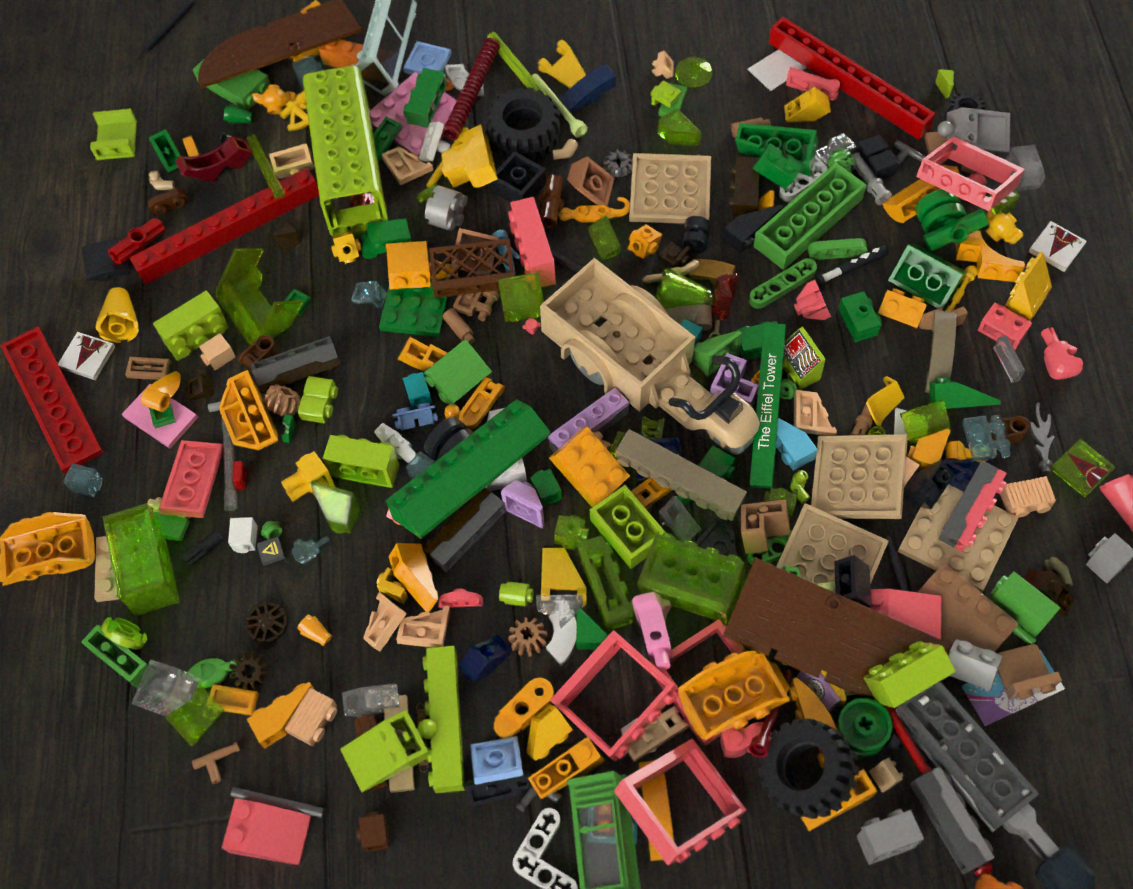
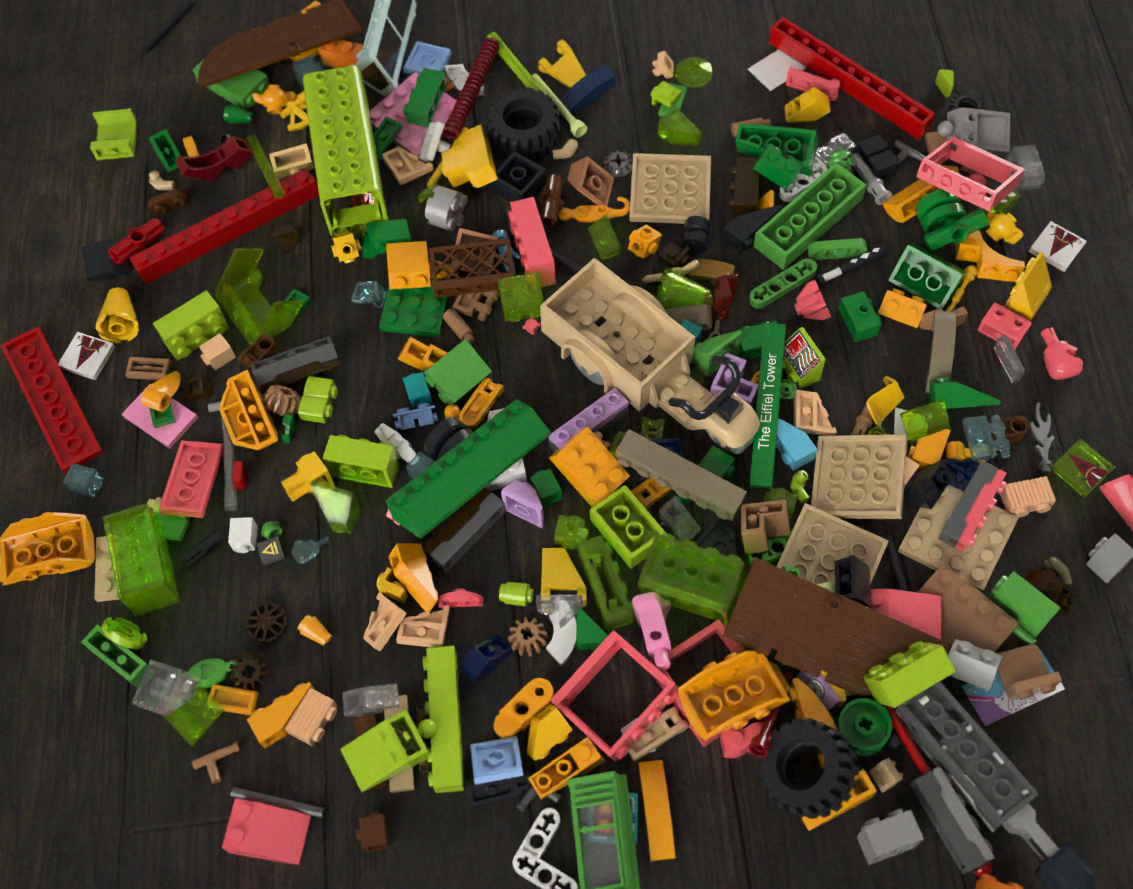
(708, 777): coral window -> none

